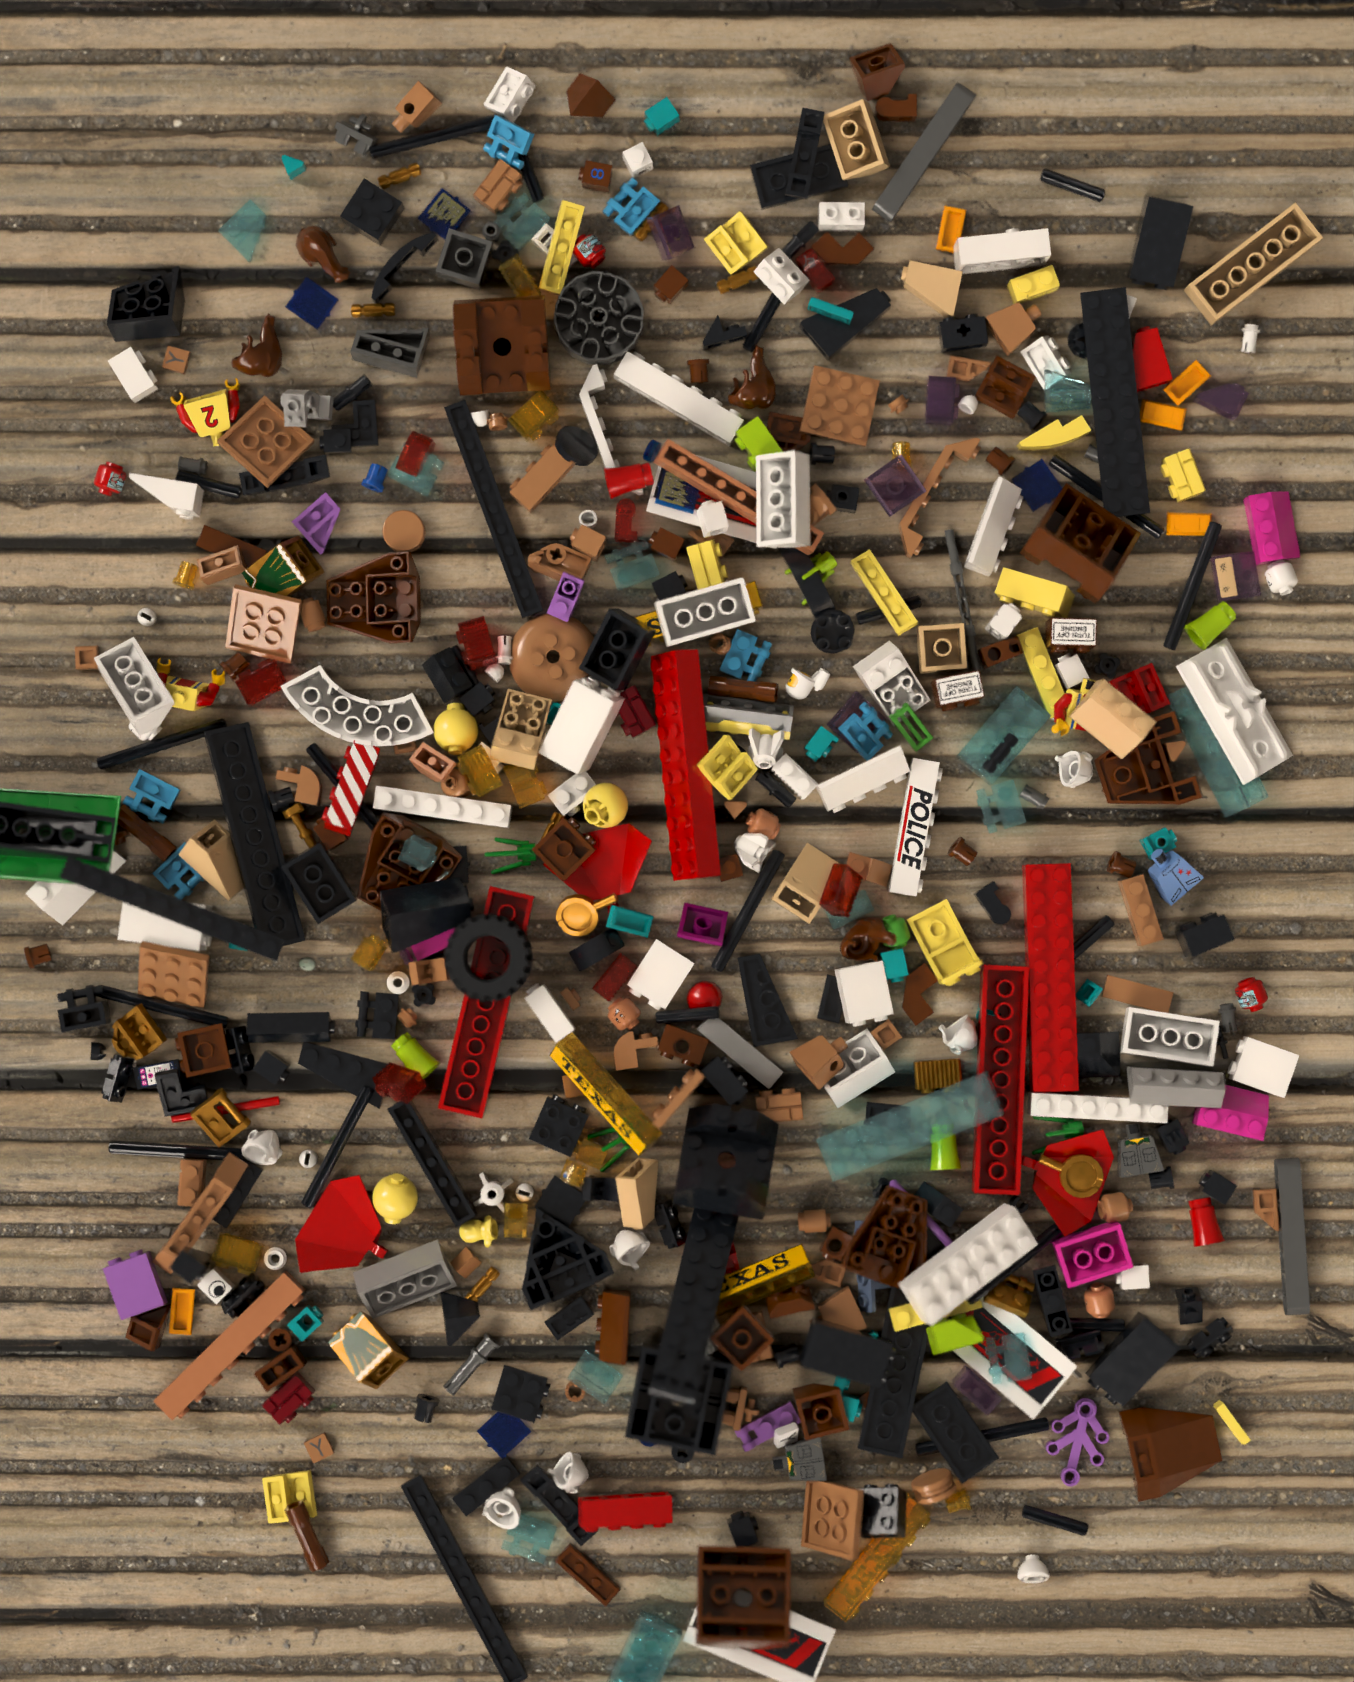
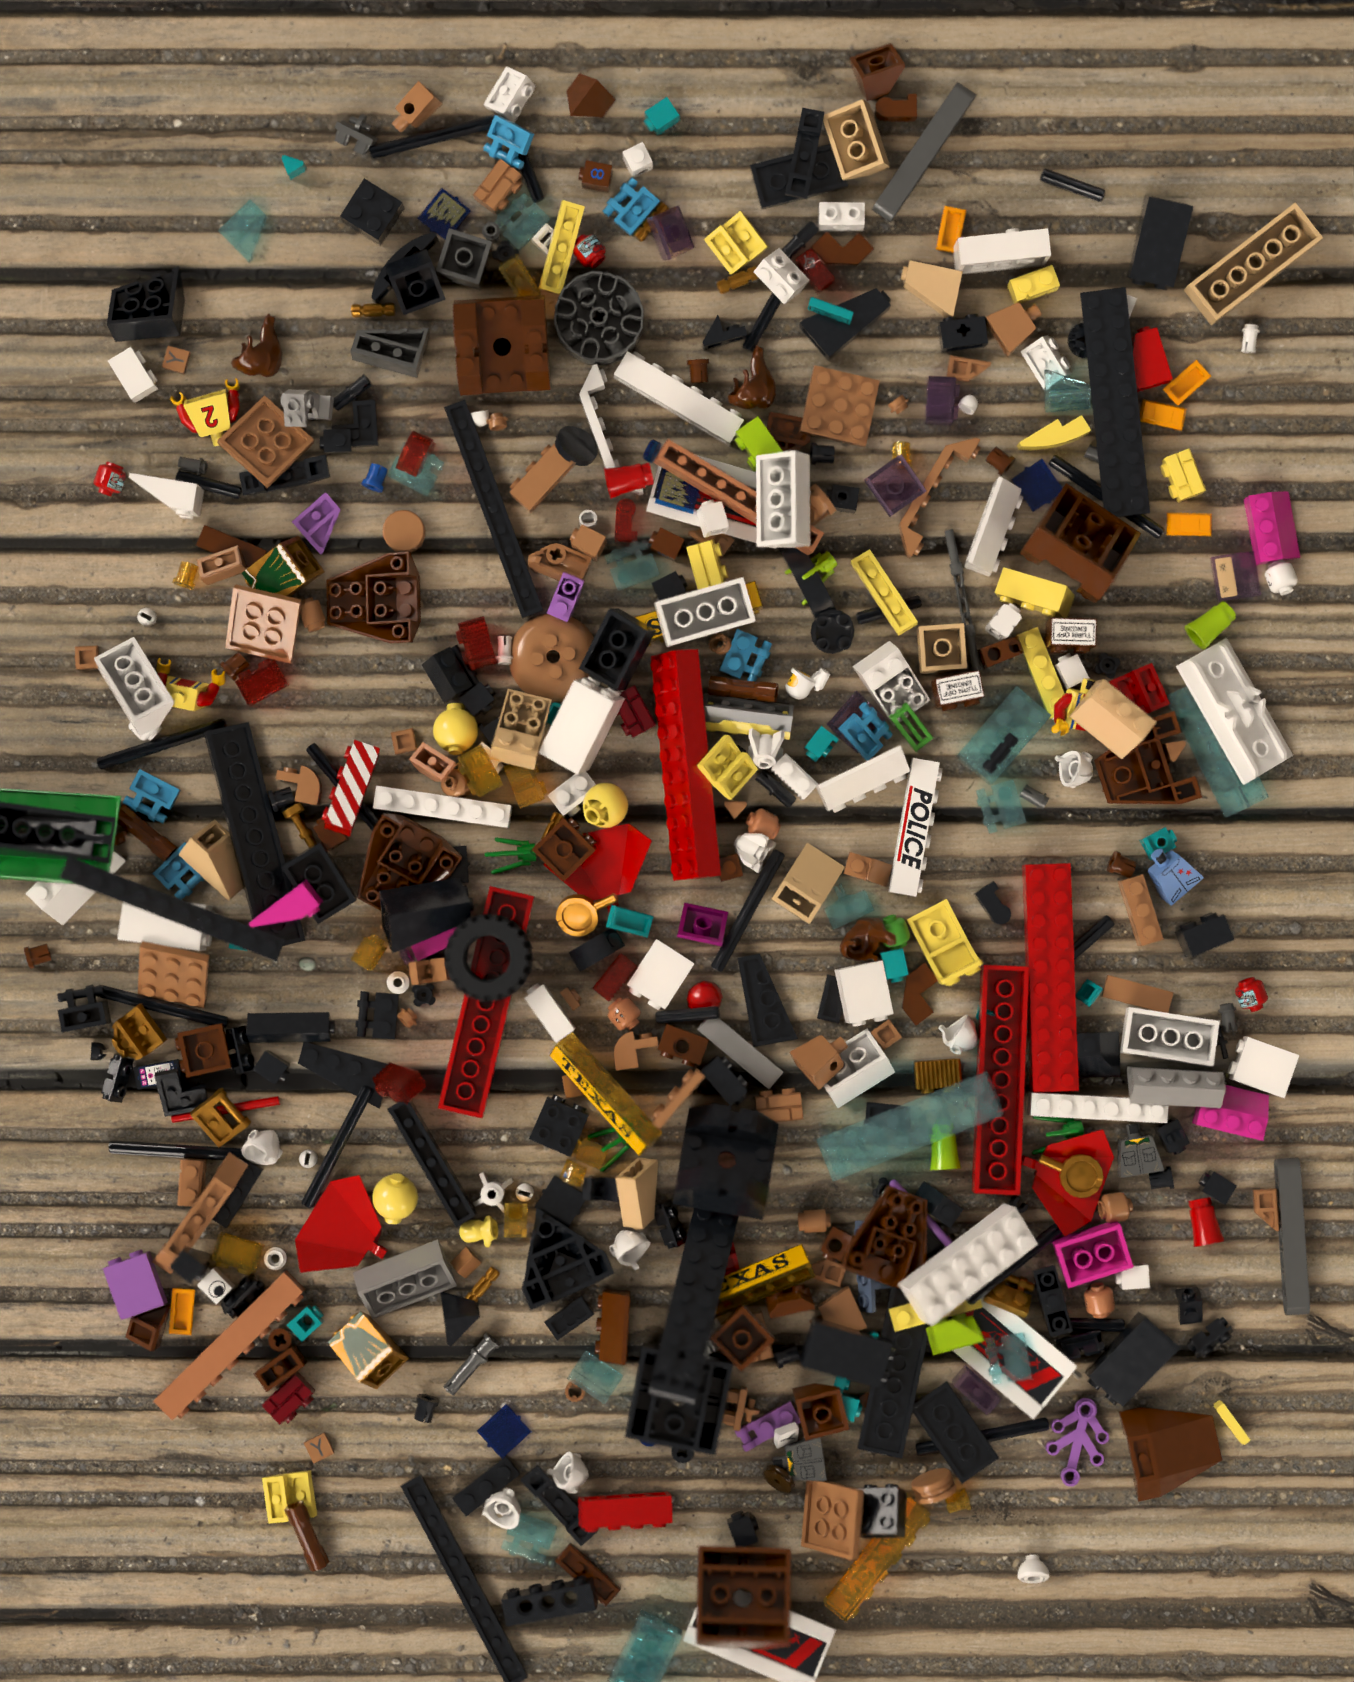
(294, 905): none -> dark pink slope
(311, 303): clear blue piece -> none
(317, 246): reddish brown piece -> none
(354, 717): white brick -> none
(399, 176): pearl gold axle -> none
(414, 1055): lime plant -> none
(415, 282): none -> black brick
(418, 853): clear light blue brick -> none
(495, 671): white hinge -> none
(517, 1613): none -> black brick
(520, 1394): black plate -> none
(534, 416): clear yellow brick -> none
(670, 285): reddish brown brick -> none
(779, 1479): none -> dark brown piece
(840, 890): clear red brick -> none
(962, 851): reddish brown bush -> none
(1005, 387): reddish brown slope -> none
(1031, 415): black bush -> none
(1054, 1520): black axle -> none
(1192, 585): black axle -> none
(1223, 400): clear purple slope -> none

